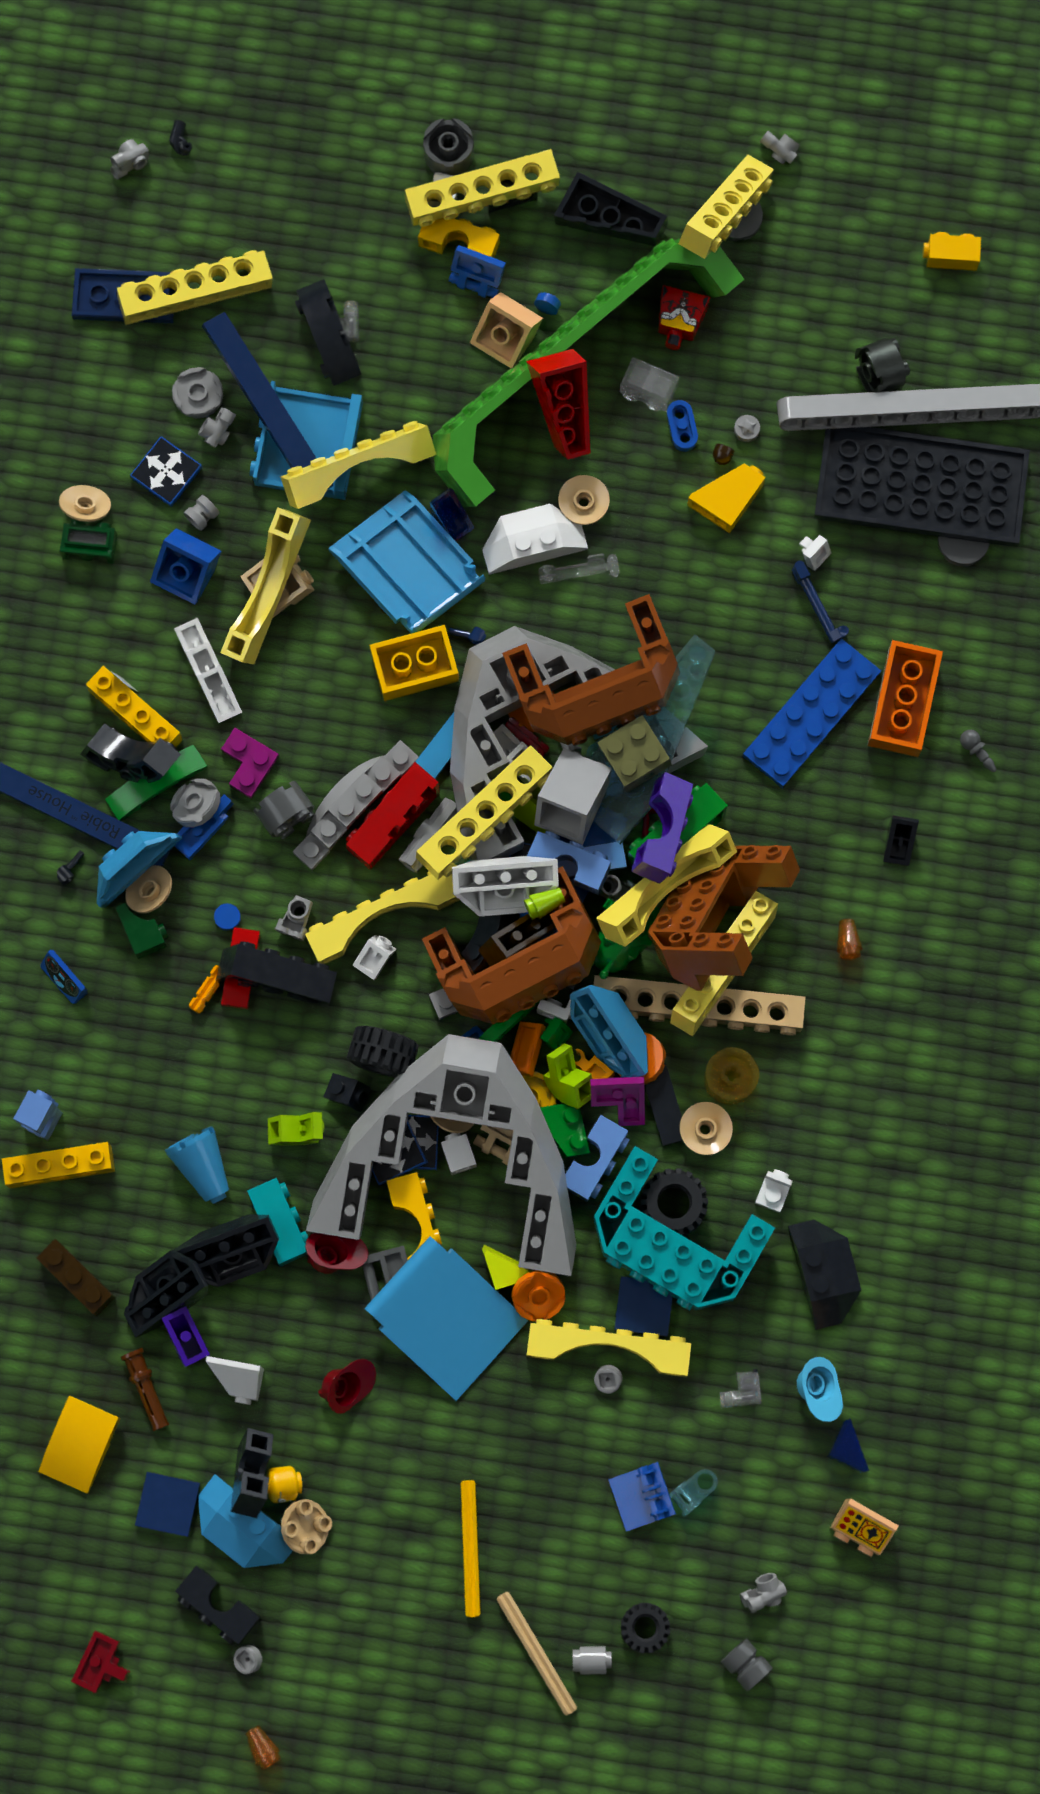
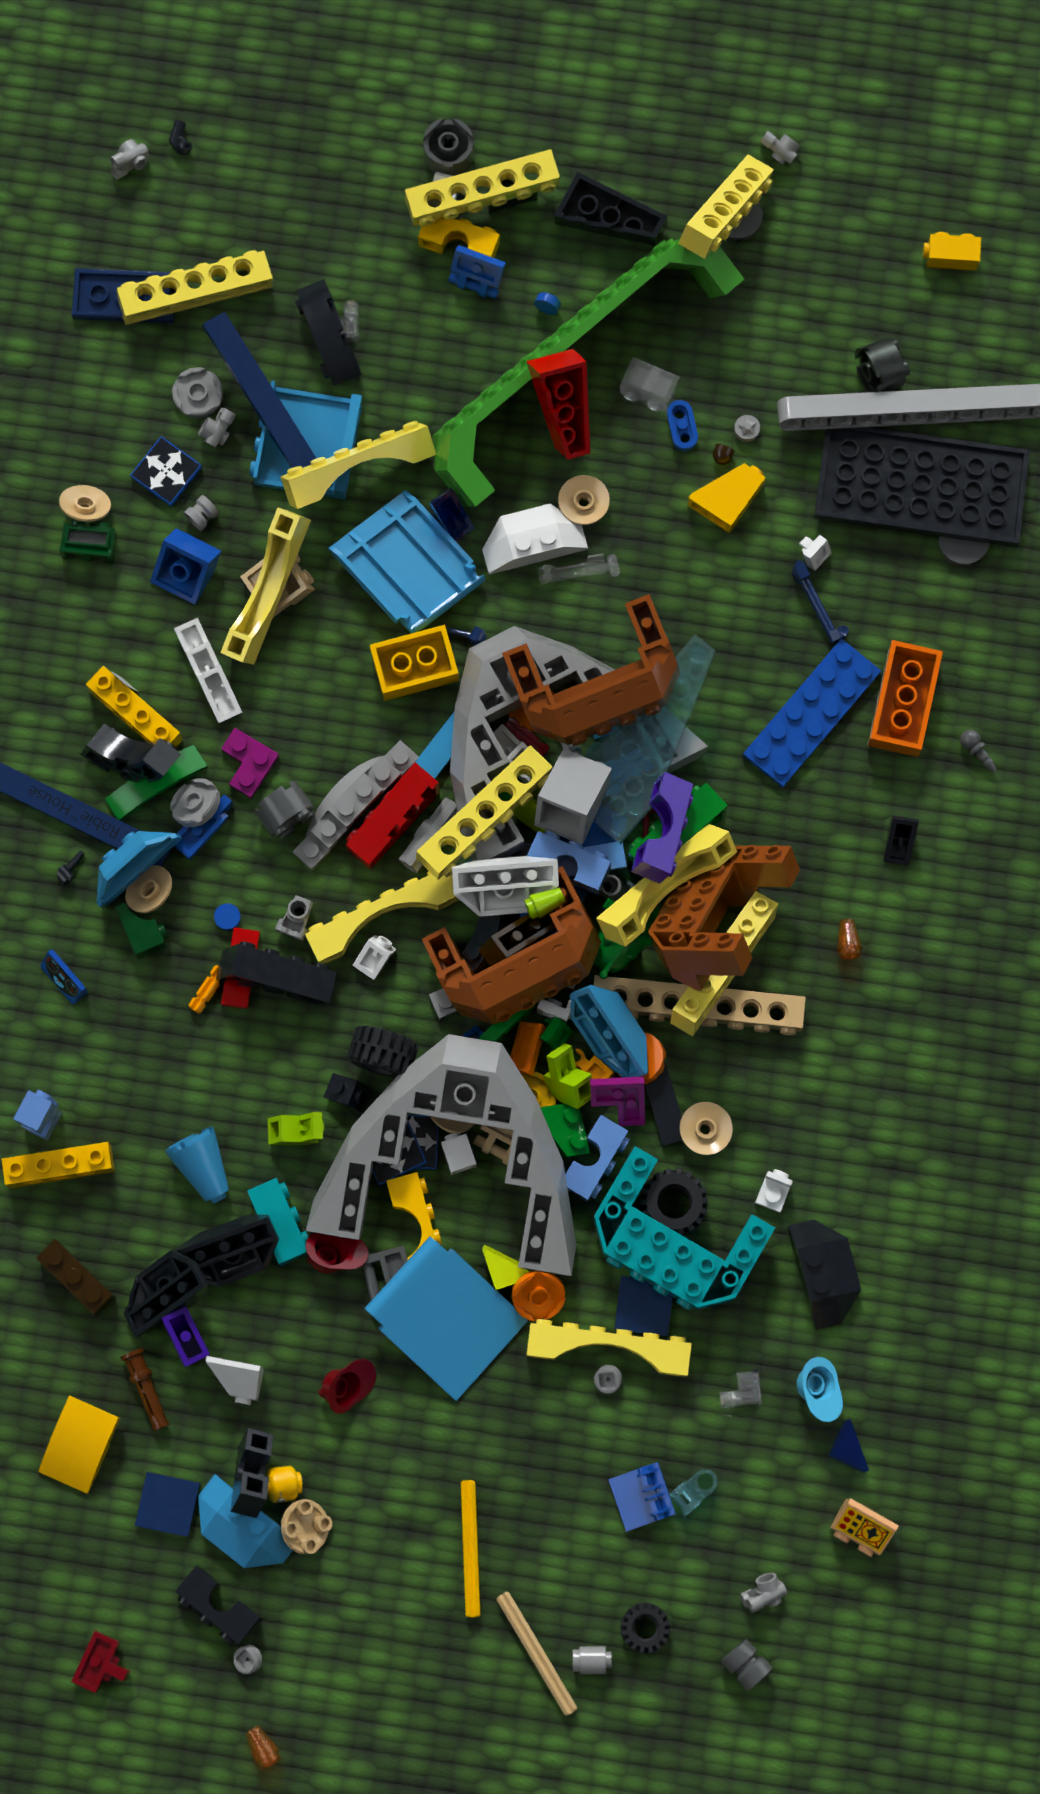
(505, 329): light nougat slope -> none
(634, 753): olive brick -> none
(681, 315): torso -> none
(744, 1068): clear yellow brick -> none

